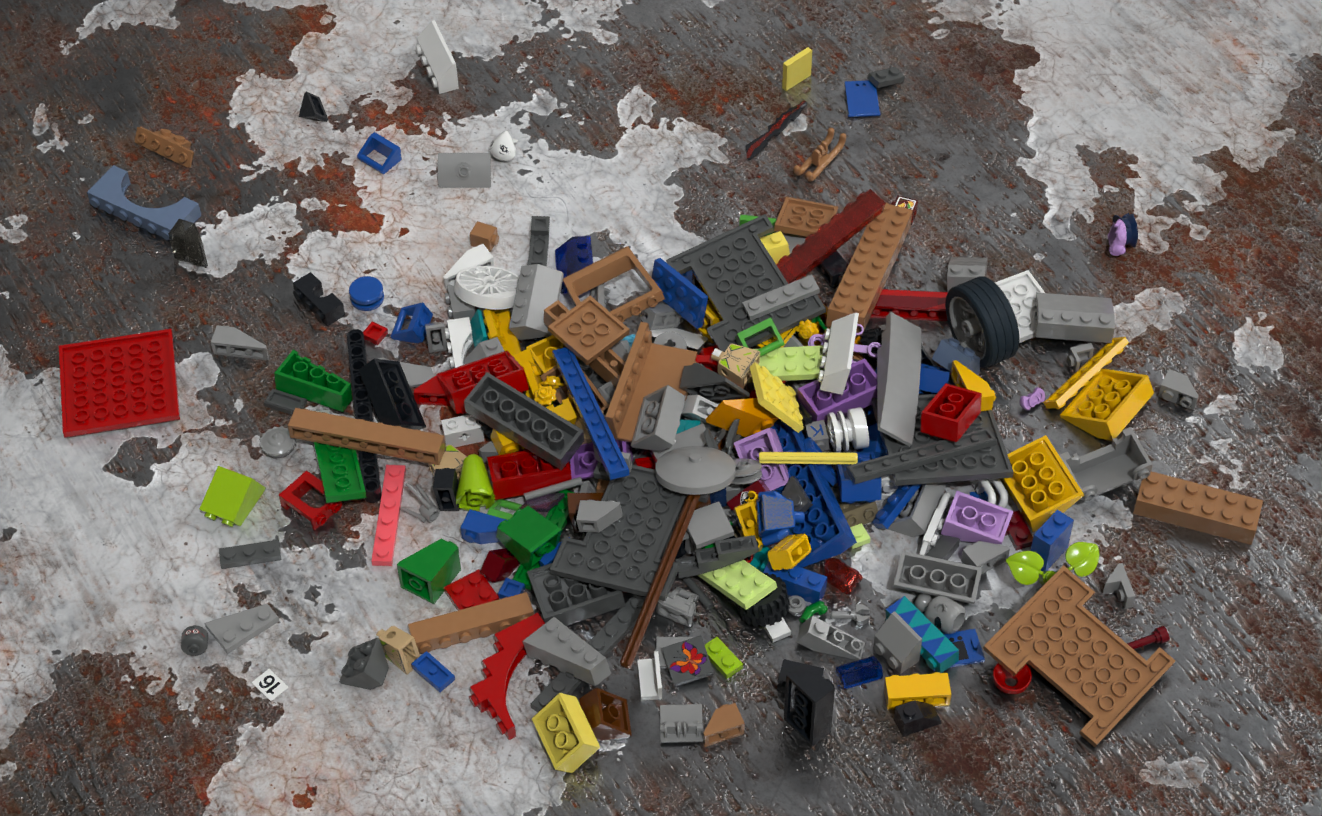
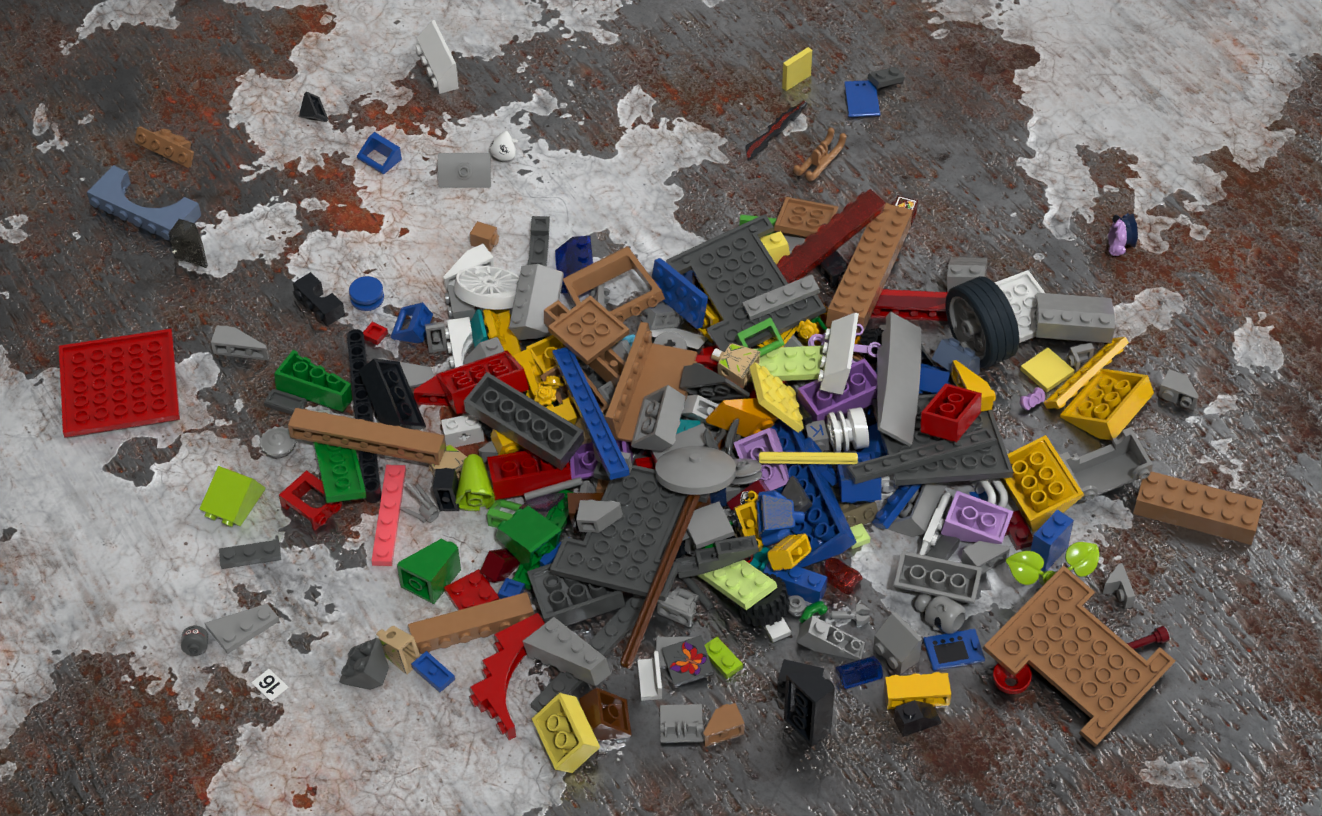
(480, 527): blue slope -> none
(935, 647): teal brick -> none
(1047, 370): none -> light yellow tile

